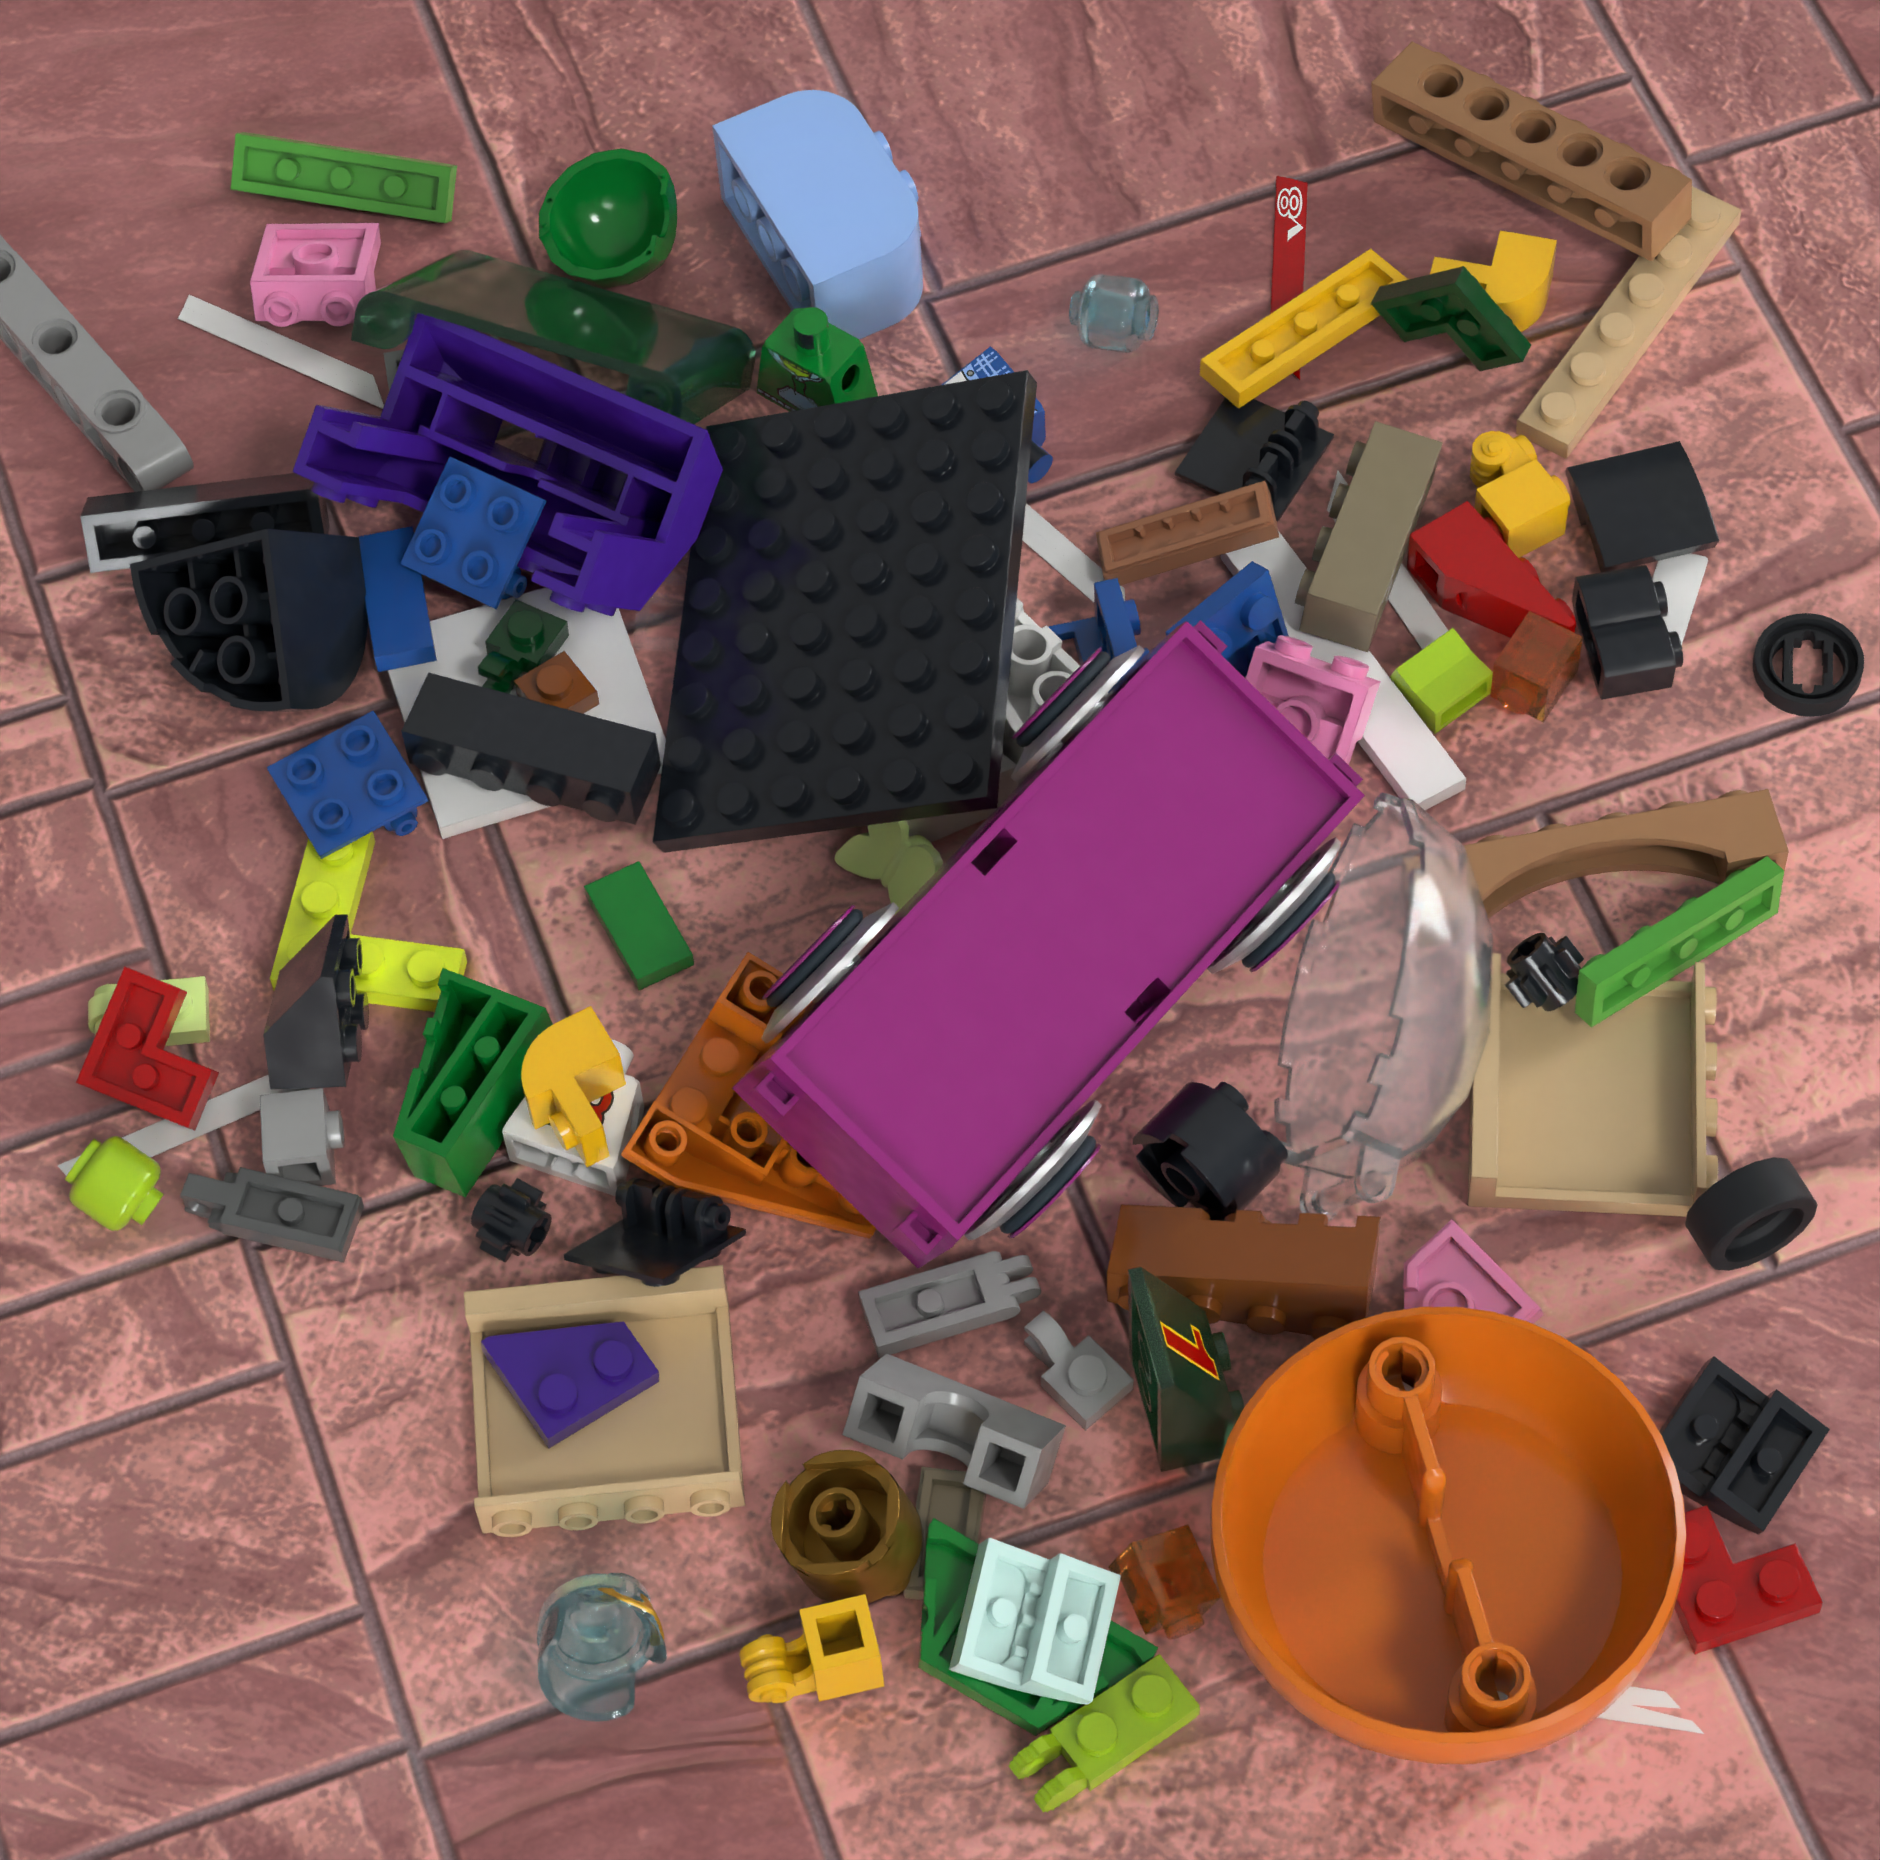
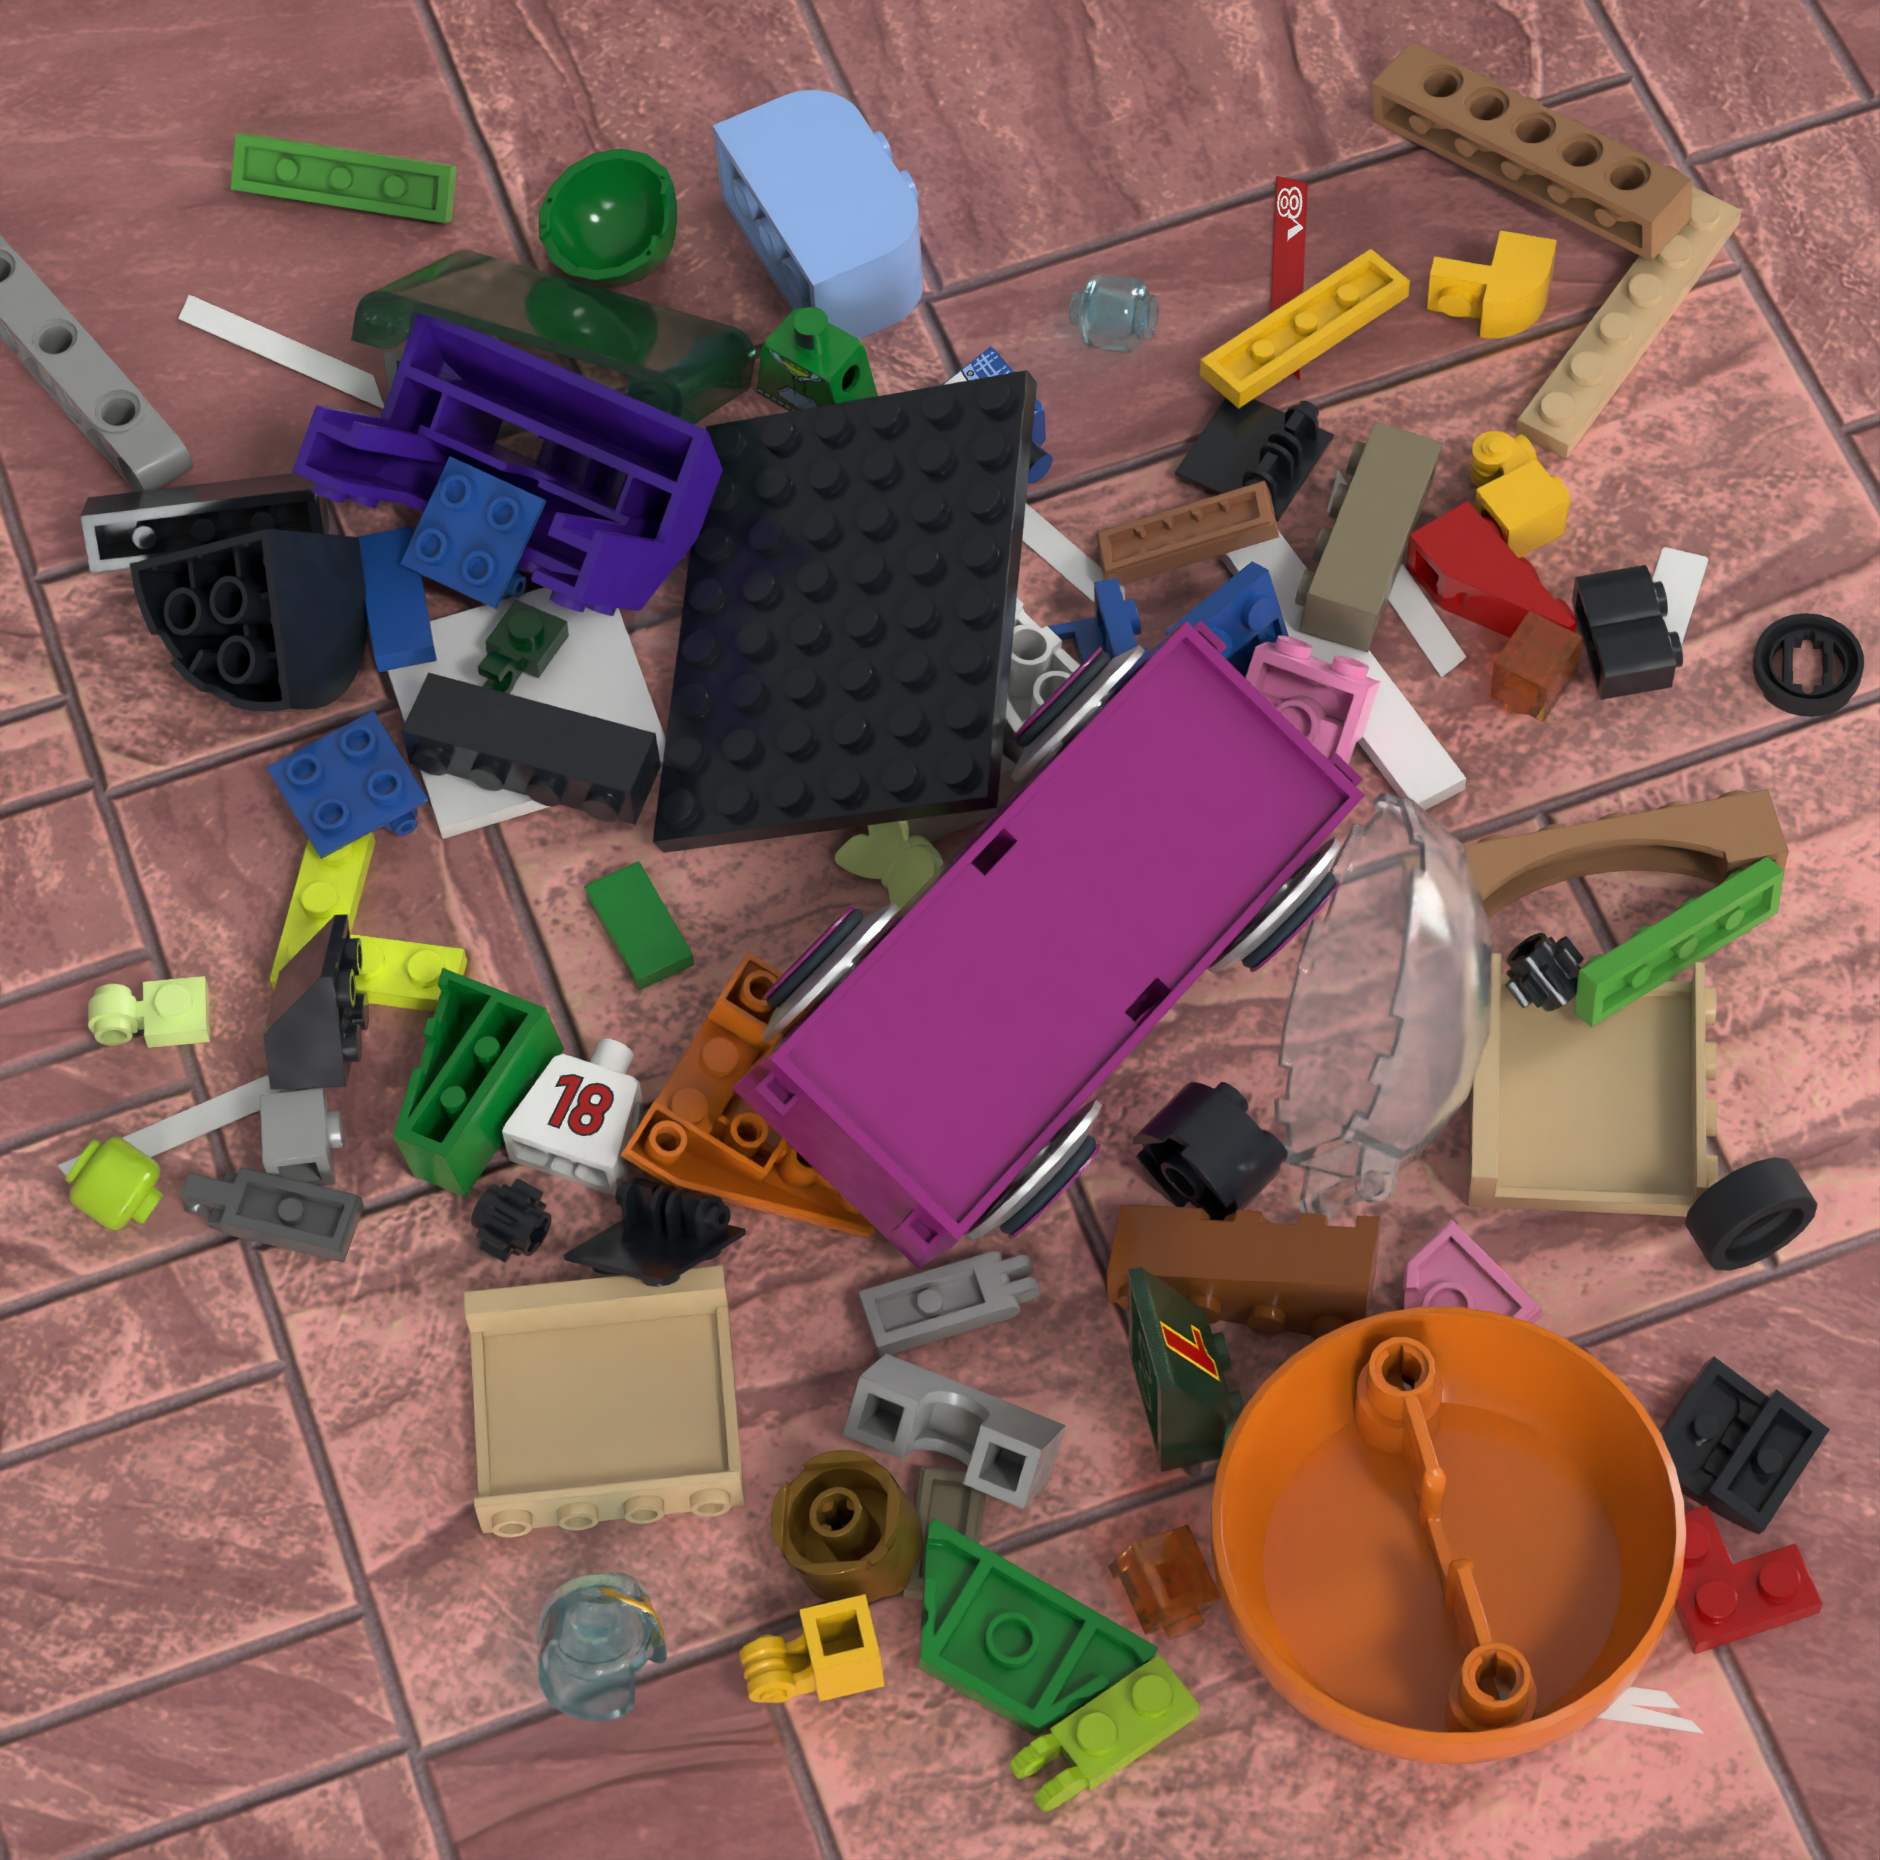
(130, 1054): red plate -> none
(314, 272): bright pink plate -> none
(559, 685): dark orange plate -> none
(567, 1071): yellow brick -> none
(570, 1374): dark purple wing -> none
(1035, 1622): light aqua slope -> none
(1079, 1377): light grey plate -> none
(1443, 680): lime piece -> none
(1456, 306): dark green plate -> none
(1642, 507): black slope -> none

